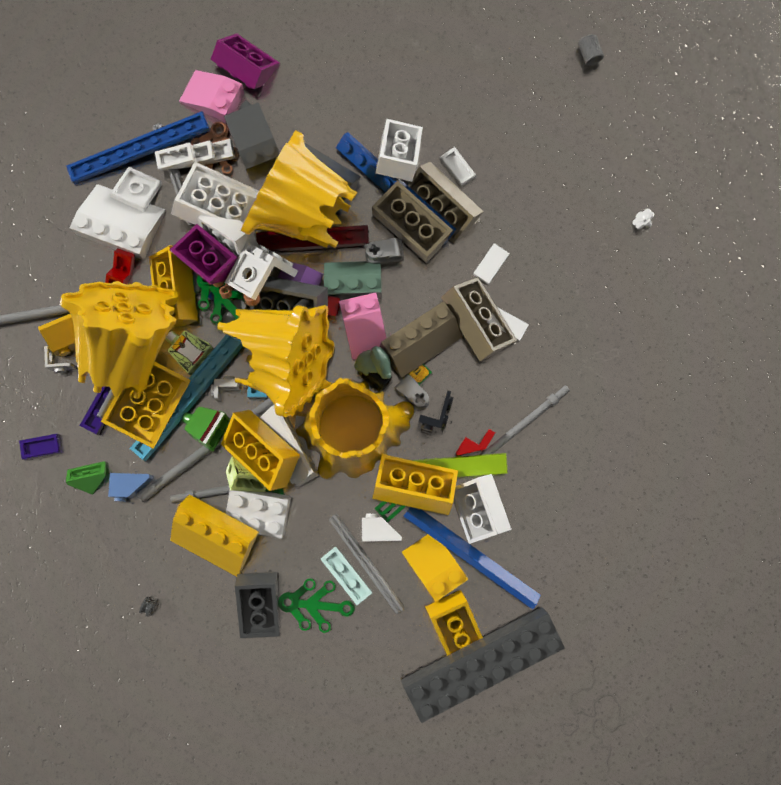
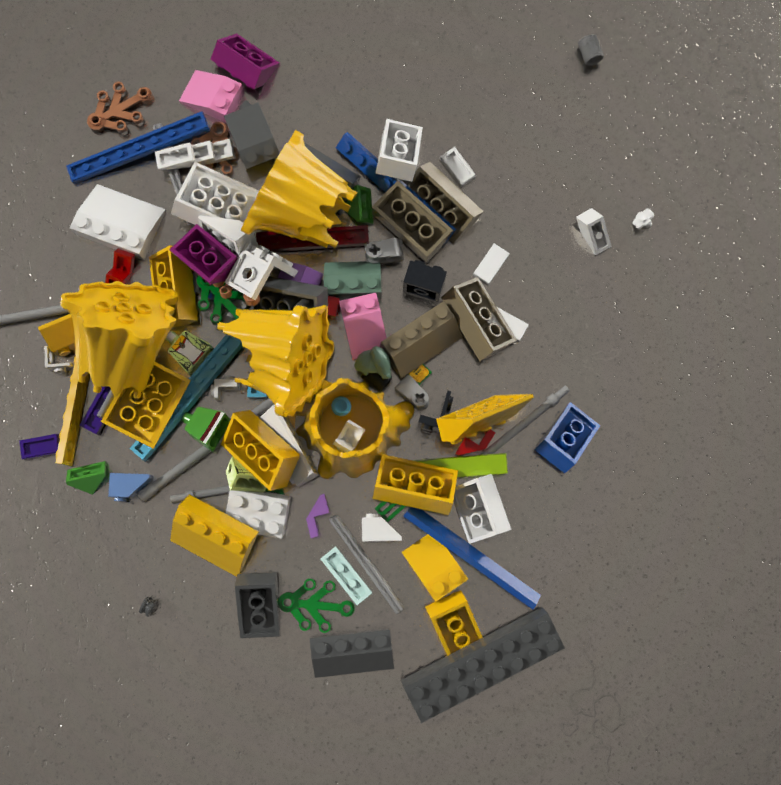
(71, 419): none -> yellow plate
(117, 109): none -> nougat plant
(136, 189): white plate -> none
(319, 509): none -> medium lavender slope
(341, 406): none -> medium azure plate
(349, 437): none -> white bracket
(351, 653): none -> dark grey slope
(361, 205): none -> bright green slope
(424, 280): none -> black brick
(480, 416): none -> yellow slope
(567, 438): none -> blue slope
(594, 230): none -> white slope

